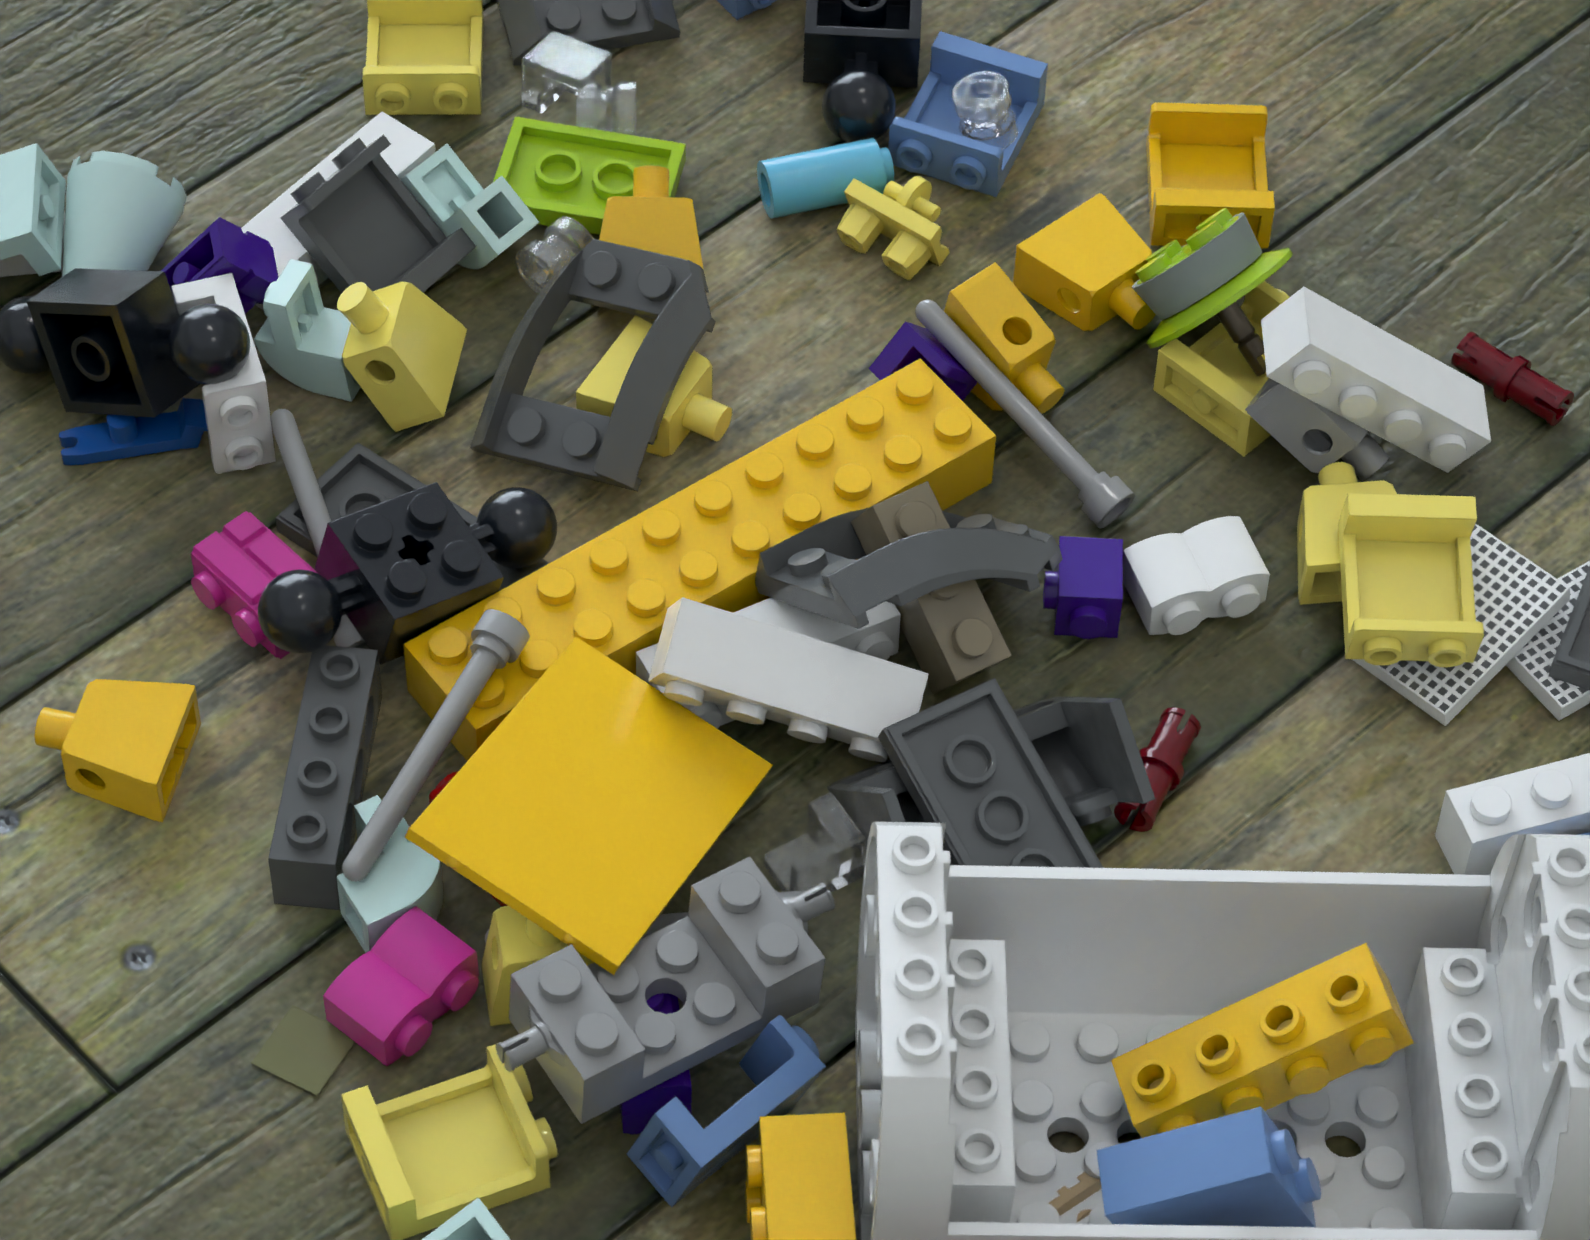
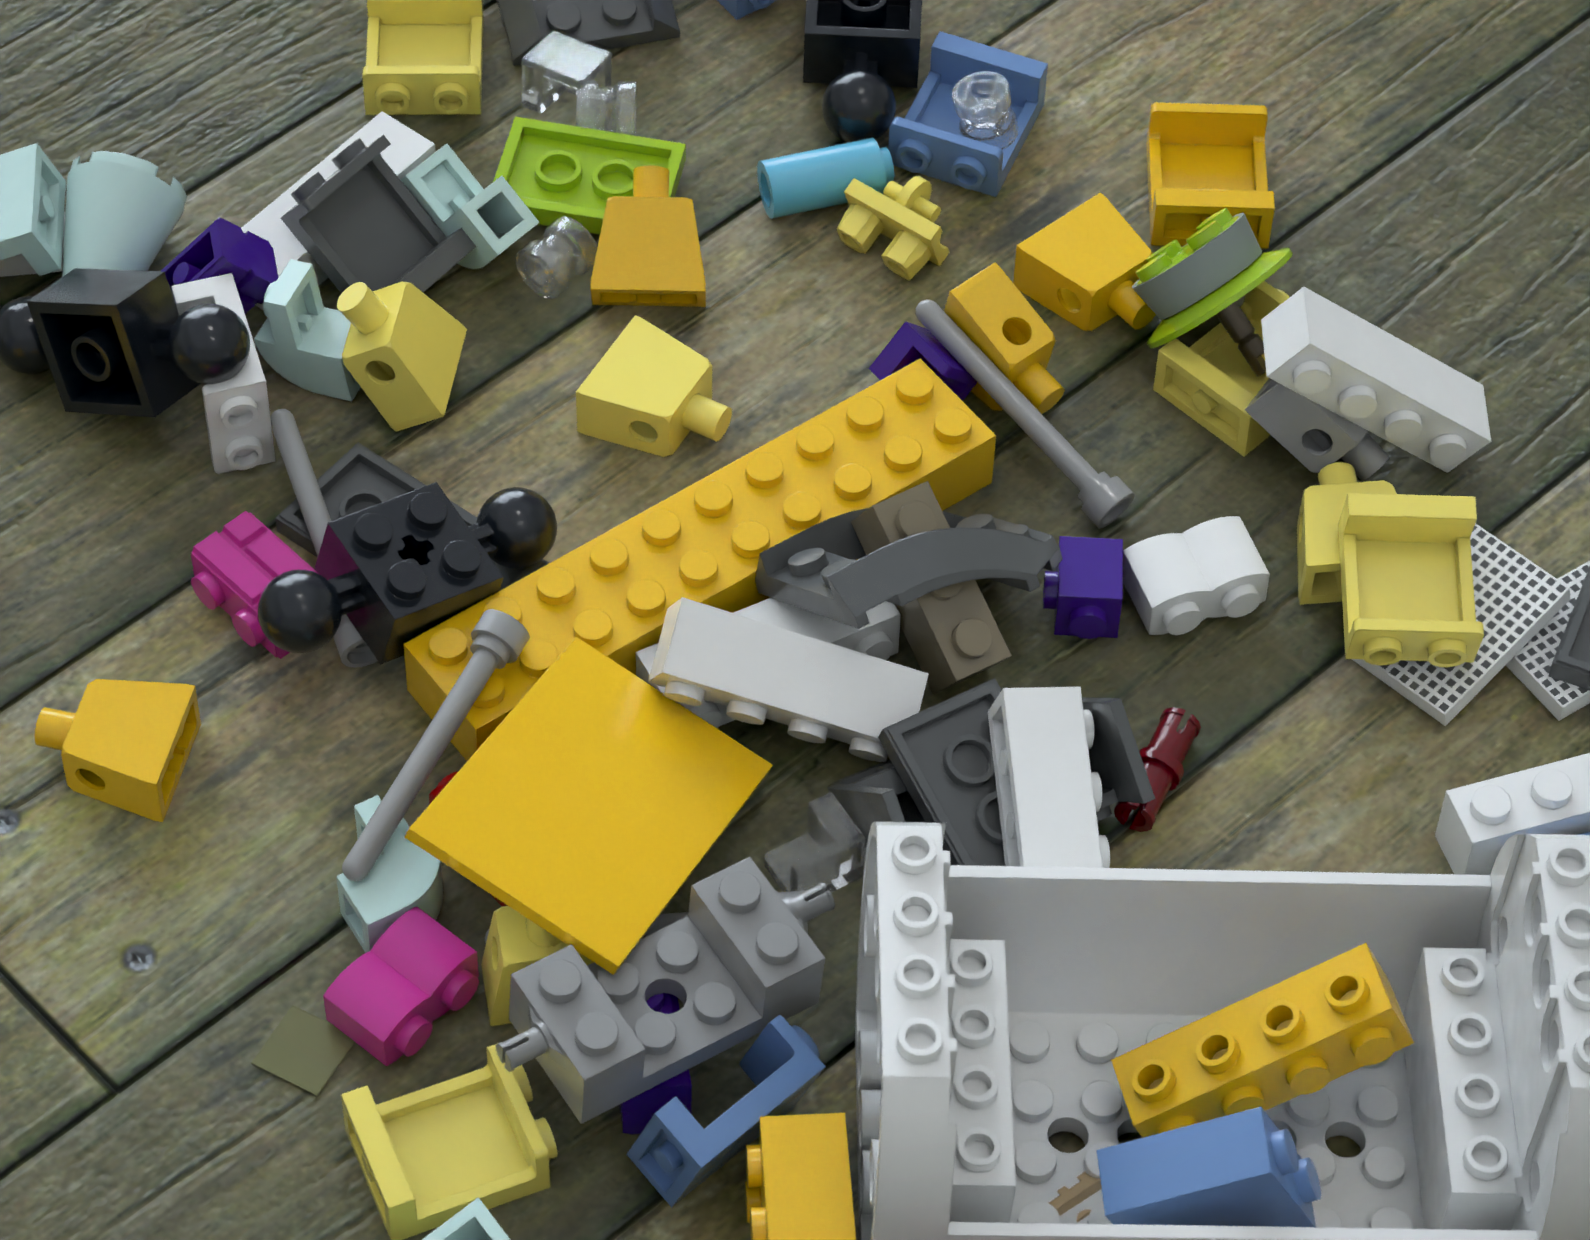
(133, 436): blue piece -> none
(325, 776): dark grey brick -> none
(579, 440): dark grey wedge -> none
(1046, 778): none -> white brick
(1512, 378): dark red pin -> none

